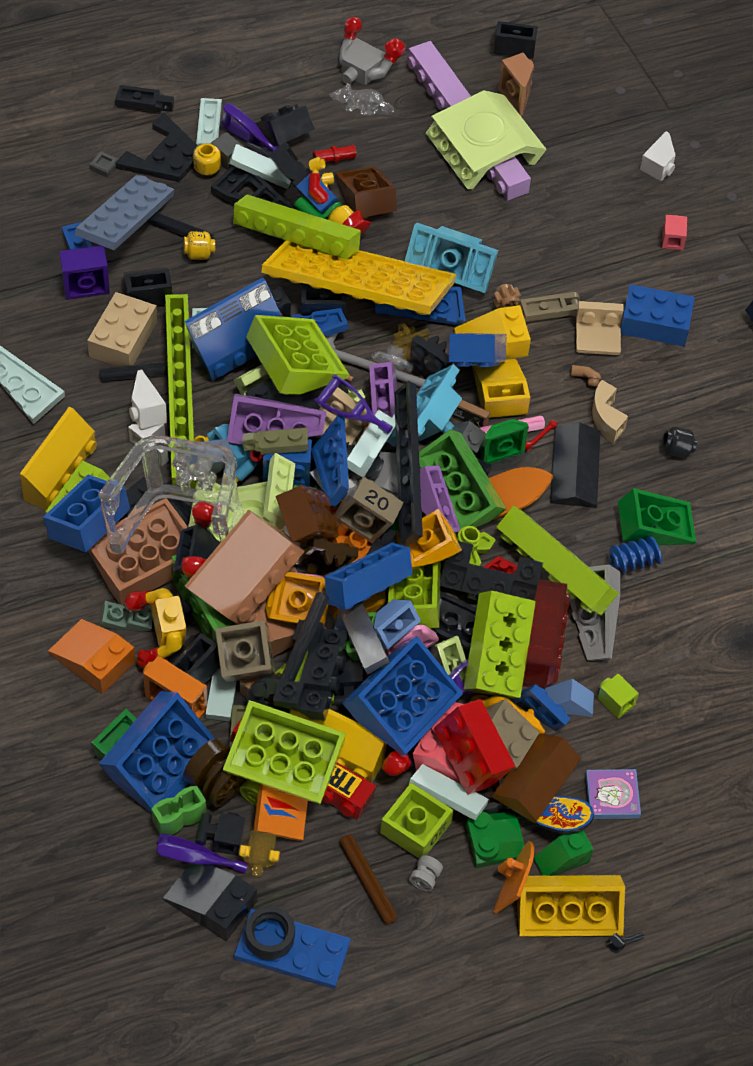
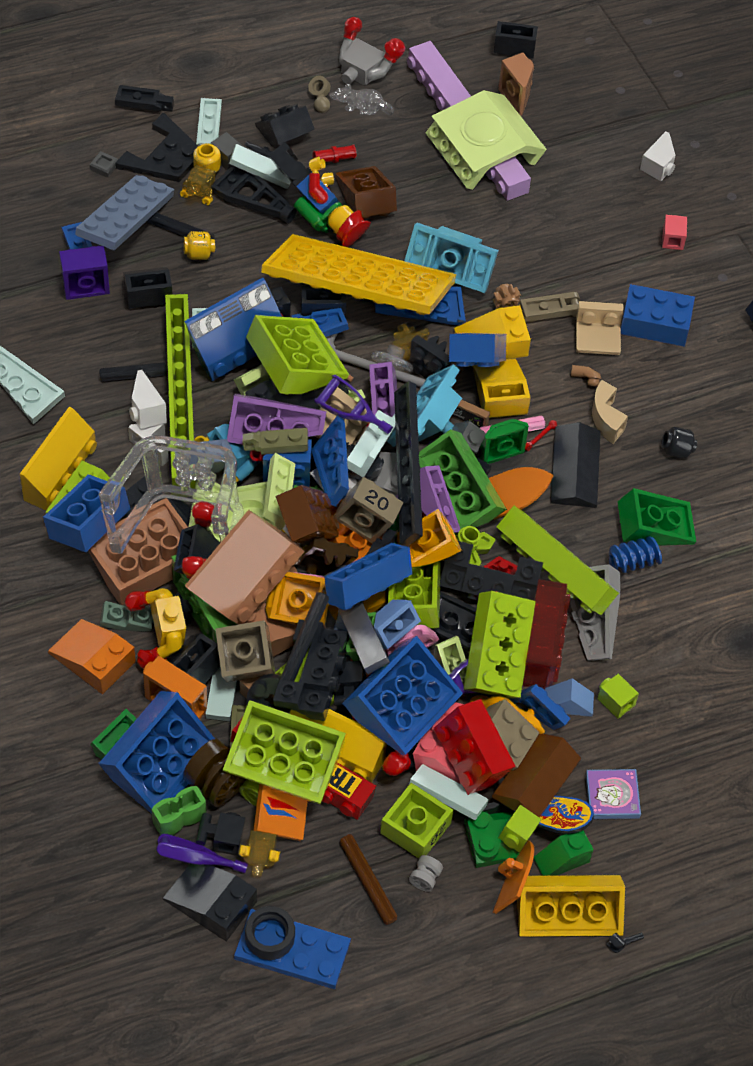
(122, 330): tan brick -> none
(199, 184): none -> clear yellow piece
(249, 132): dark purple piece -> none
(297, 226): lime brick -> none
(322, 103): none -> dark tan plate
(519, 828): none -> lime brick

